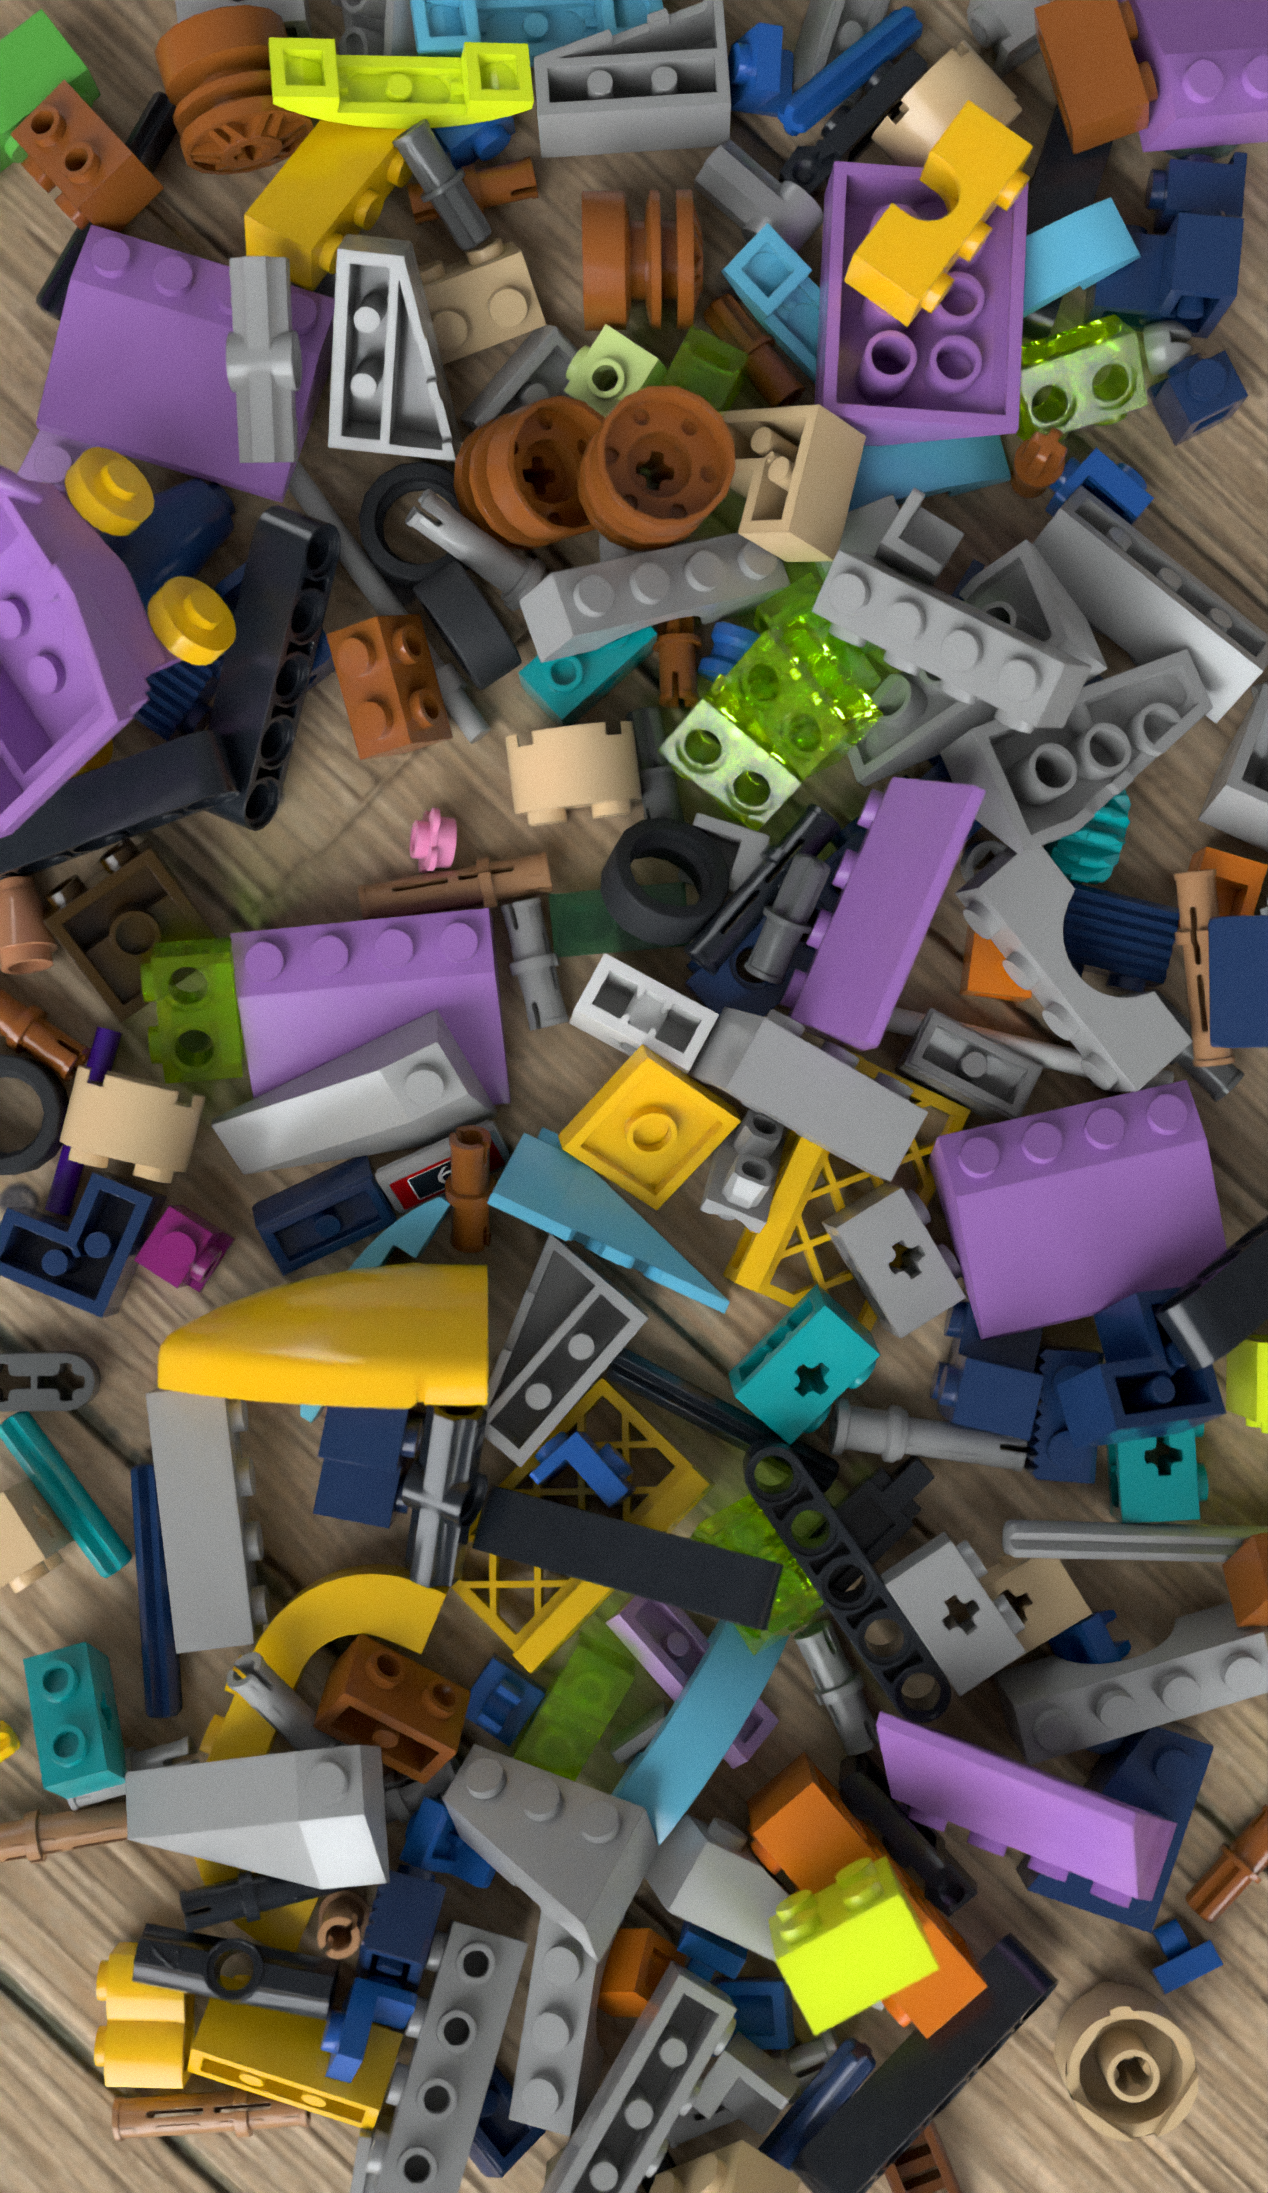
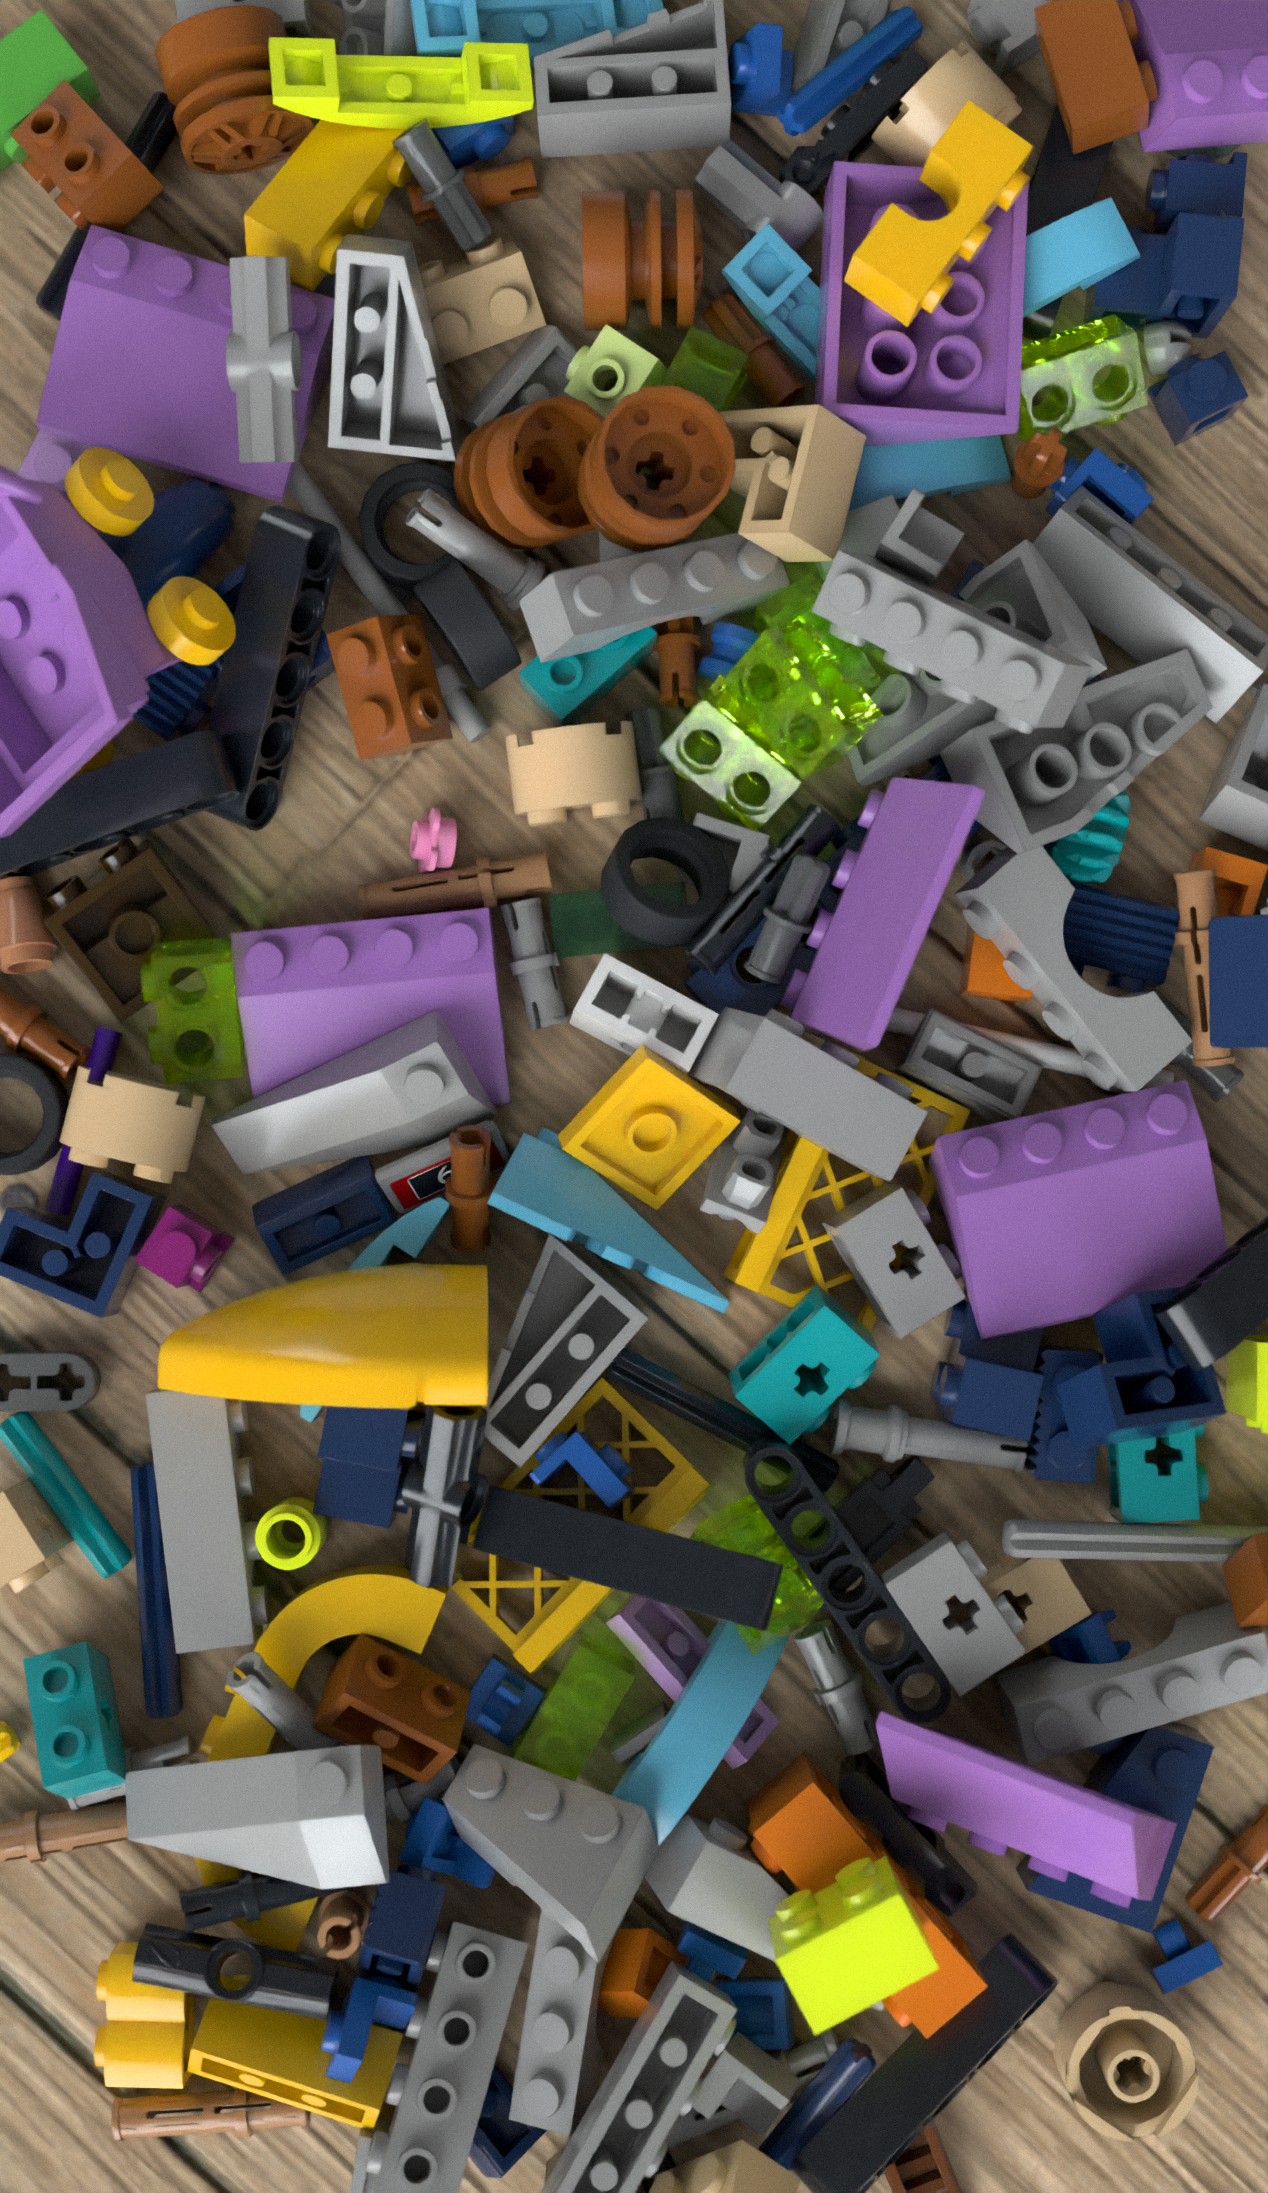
(278, 1547): none -> neon yellow brick

